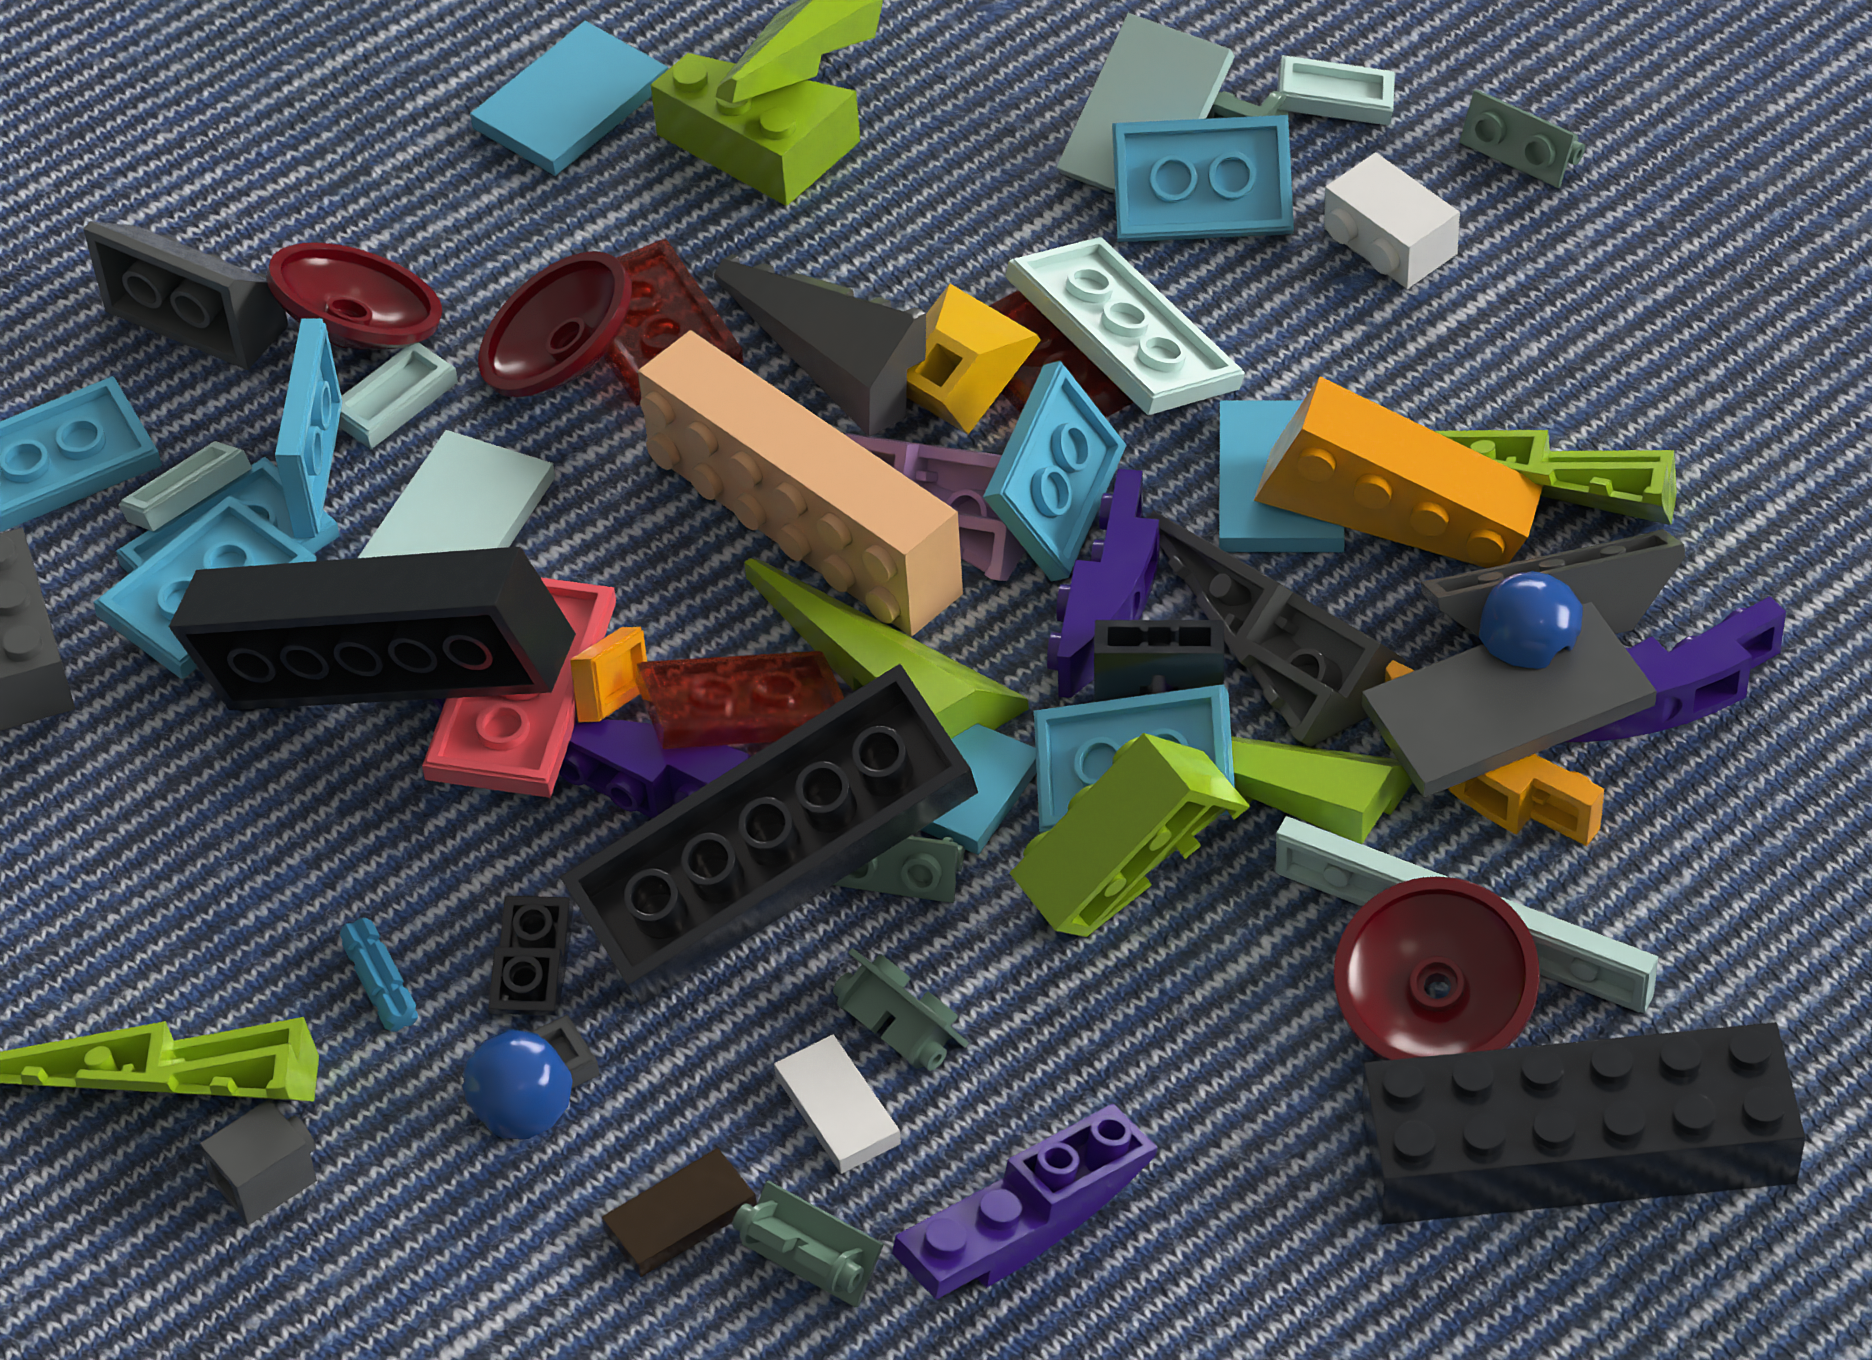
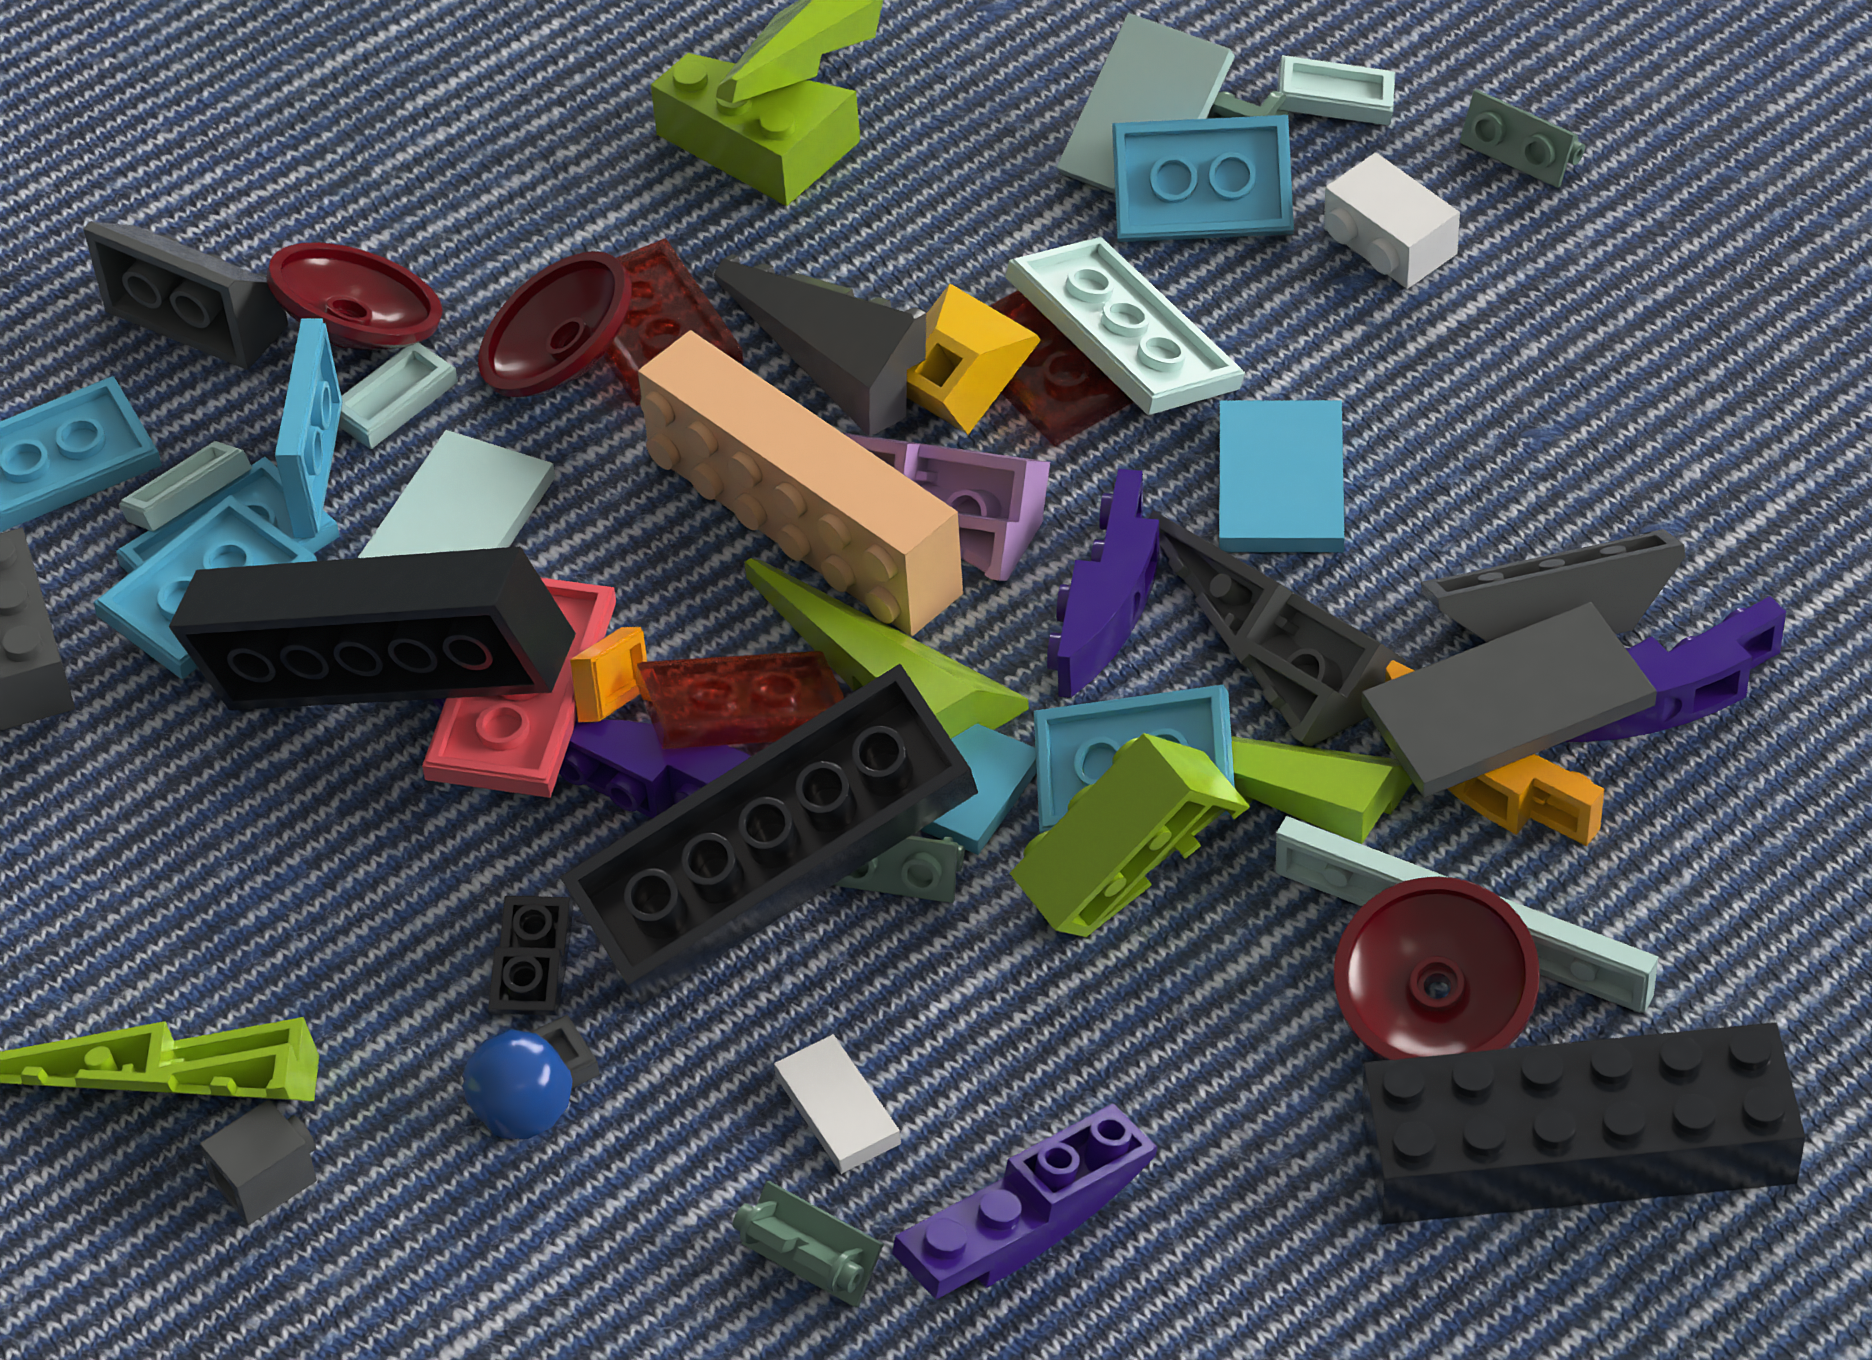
(378, 974): dark azure axle -> none
(568, 98): medium azure tile -> none
(678, 1212): dark brown tile -> none
(919, 1025): sand green hinge -> none
(1055, 471): medium azure tile -> none
(1156, 656): black brick -> none
(1396, 480): light orange wedge -> none
(1530, 619): blue hair -> none
(1611, 480): lime wedge -> none

